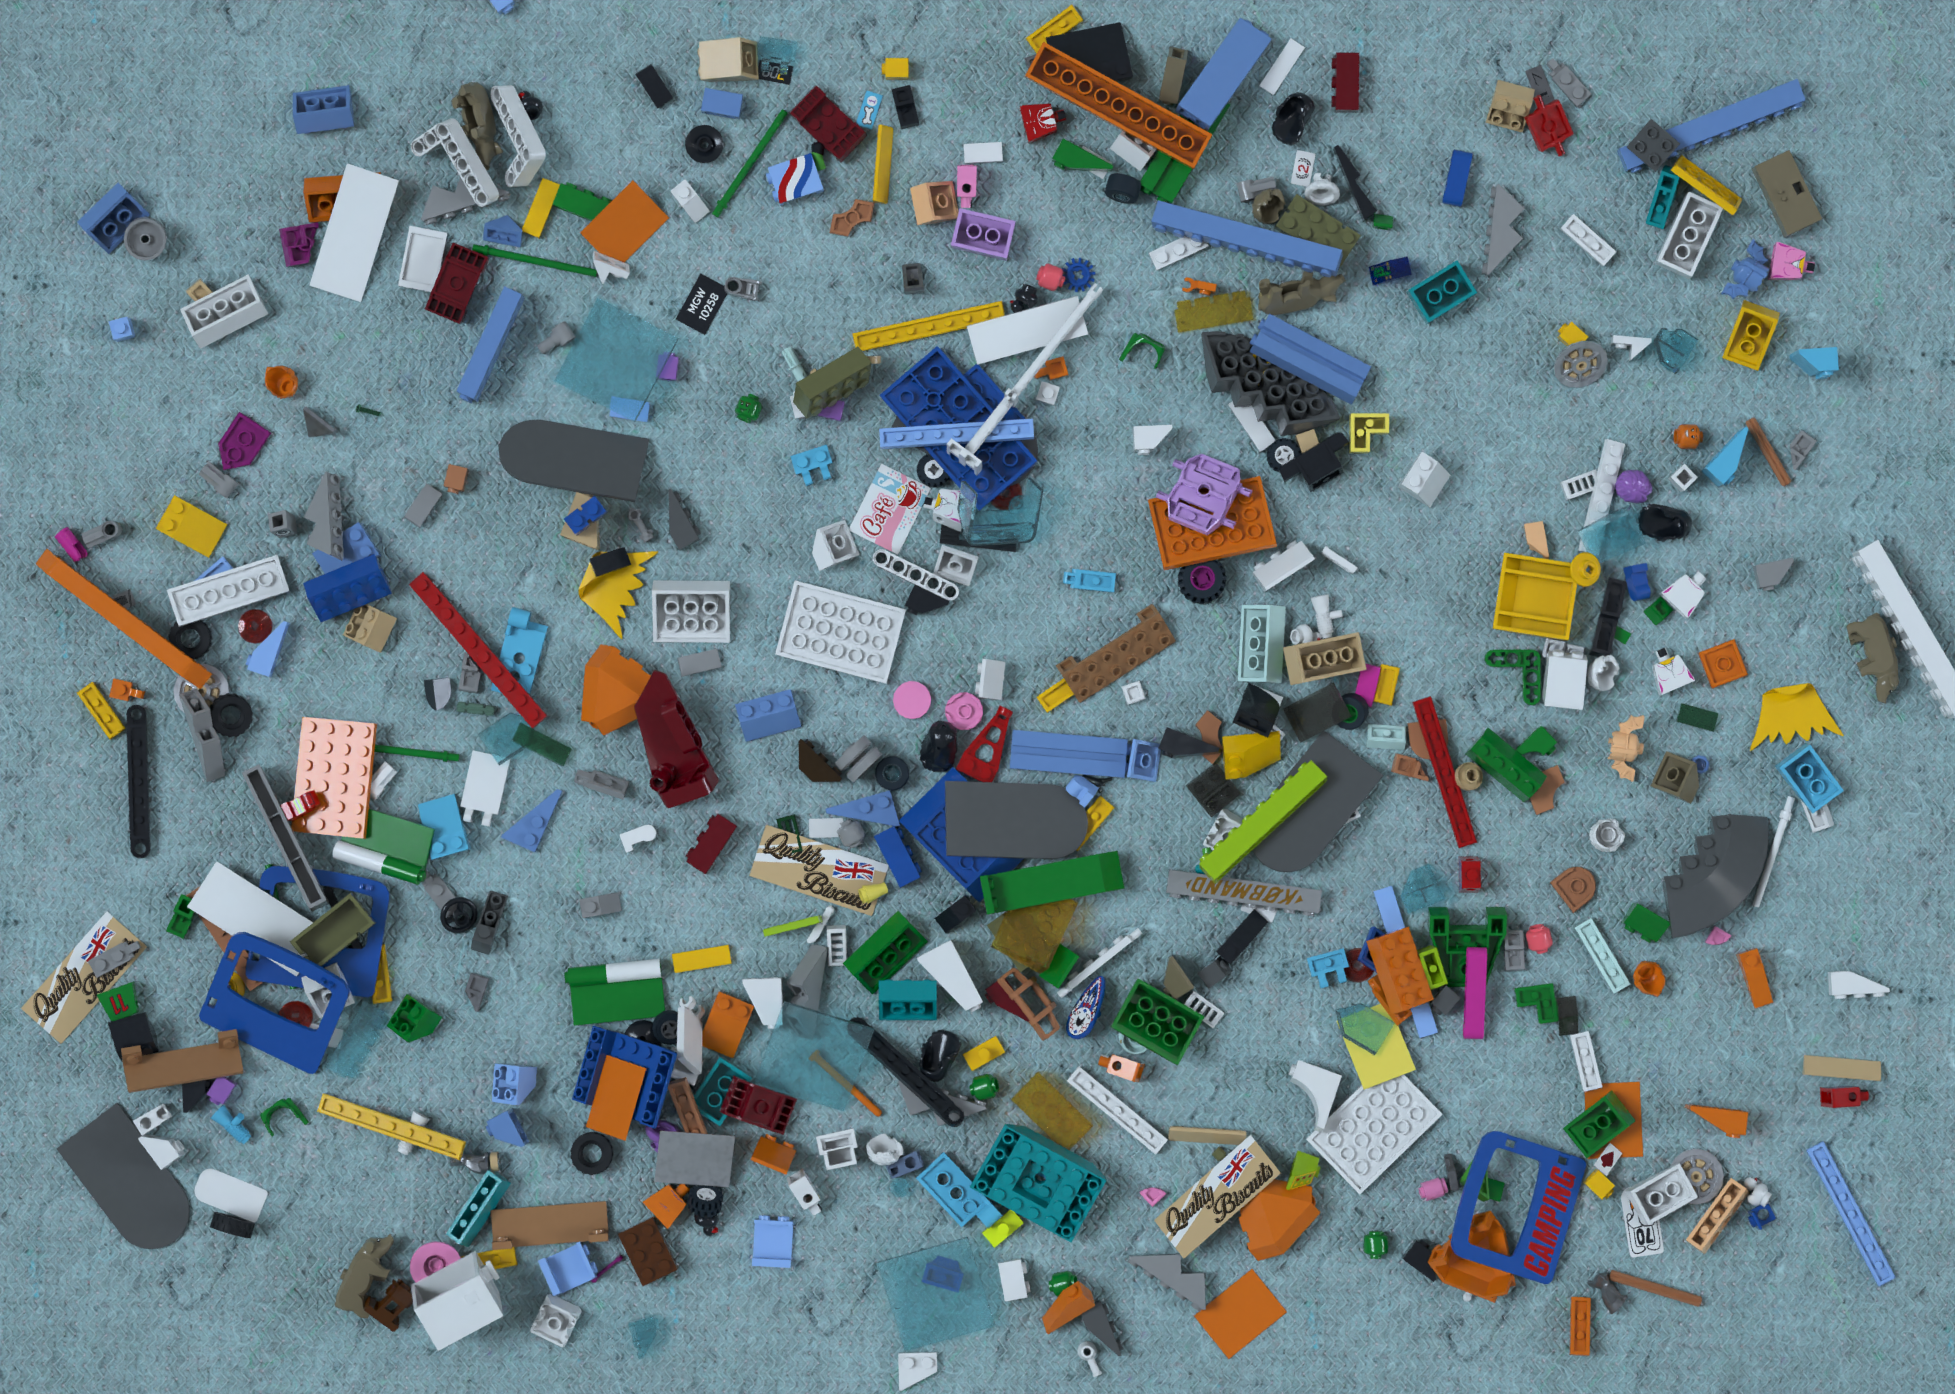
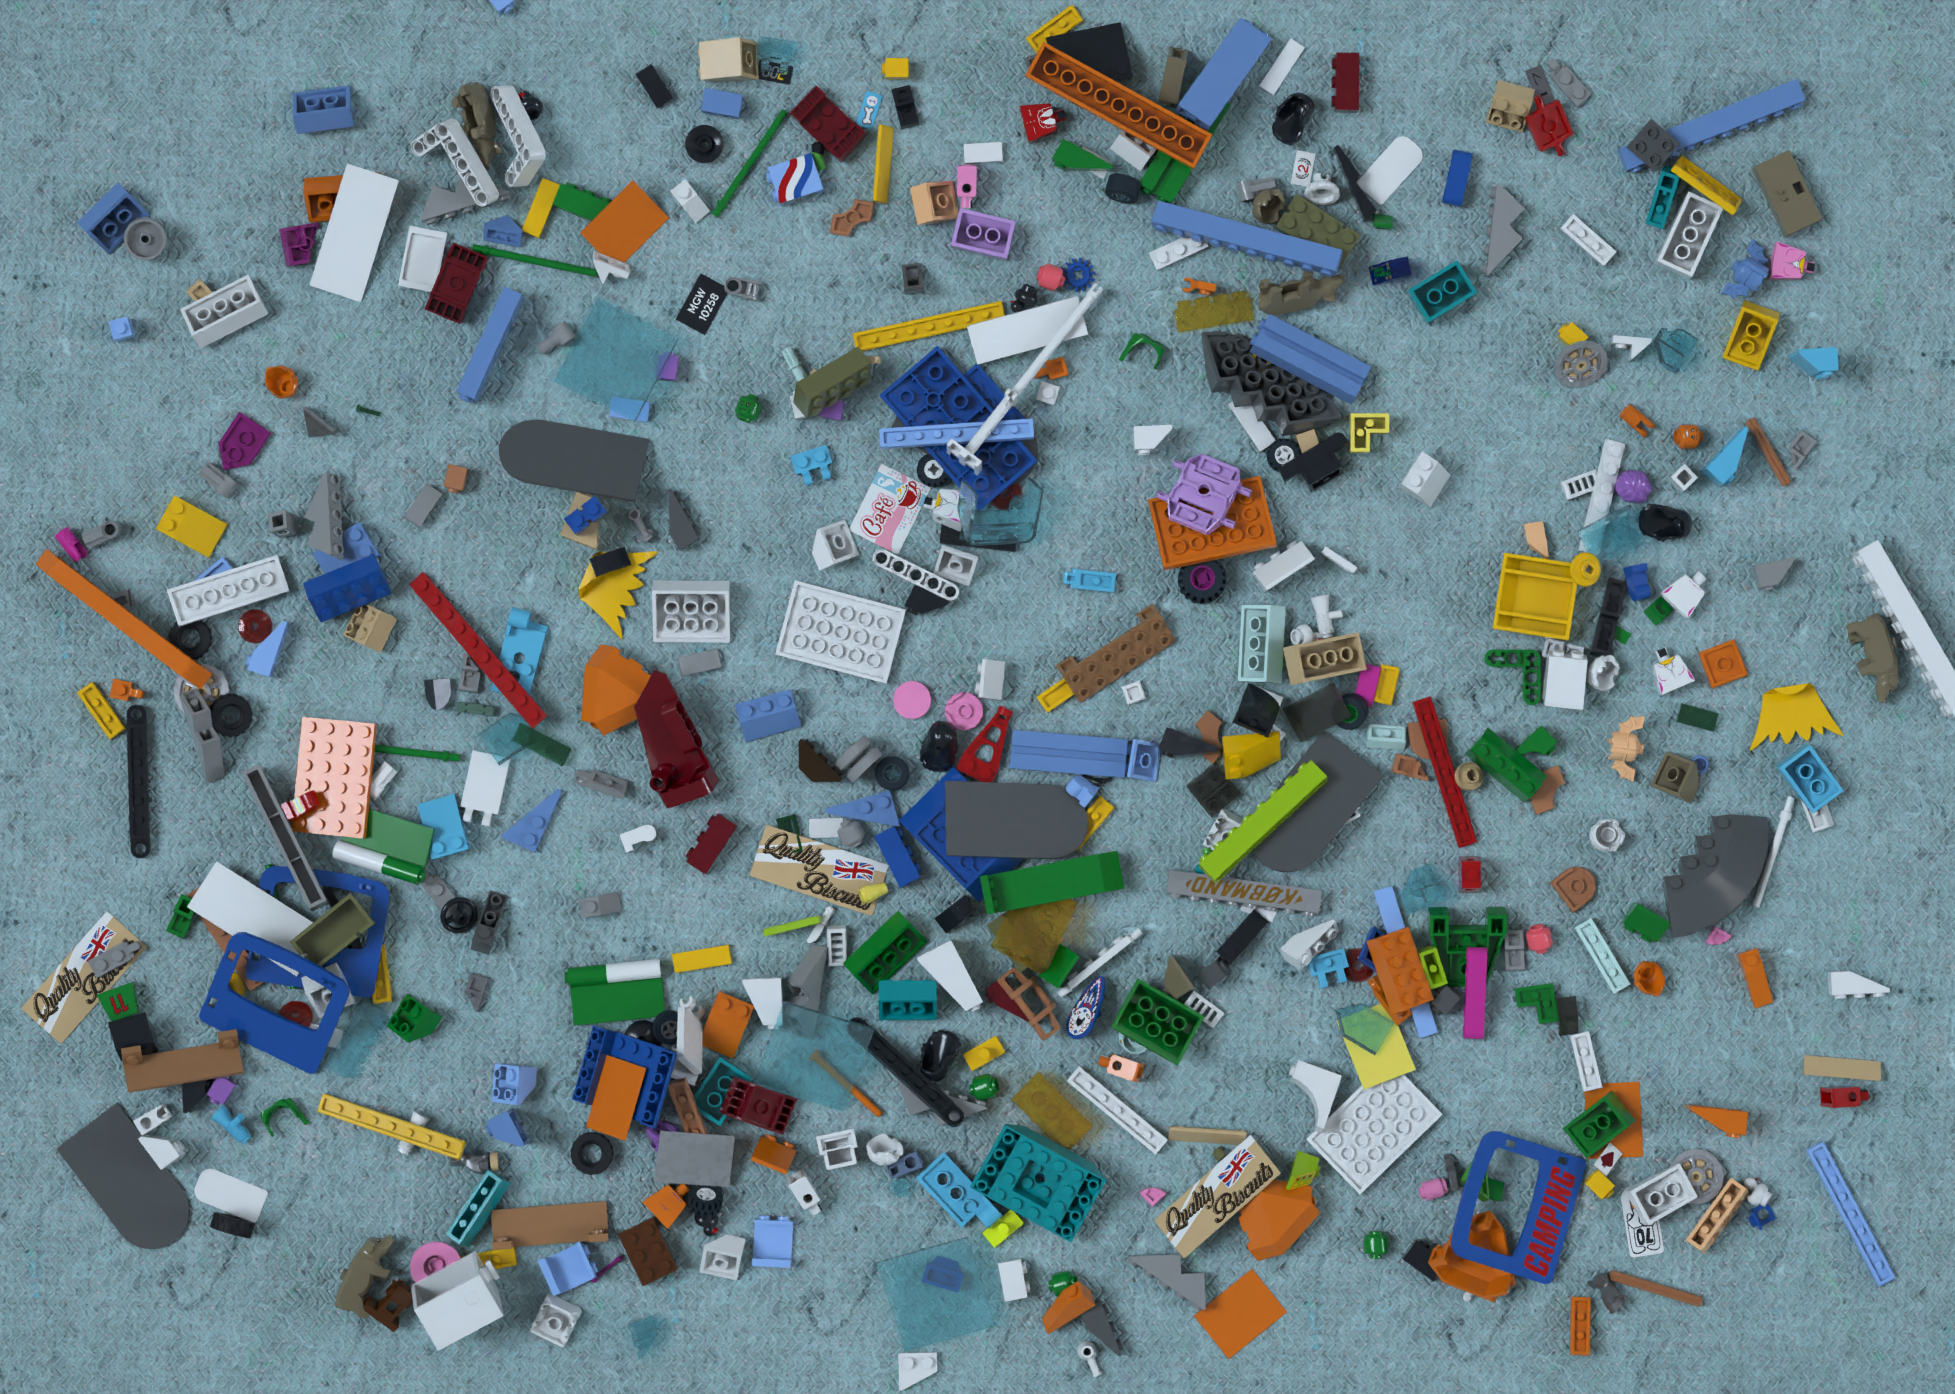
(723, 1257): none -> white slope
(1305, 945): none -> white slope
(1390, 169): none -> white sticker
(1633, 417): none -> orange hinge

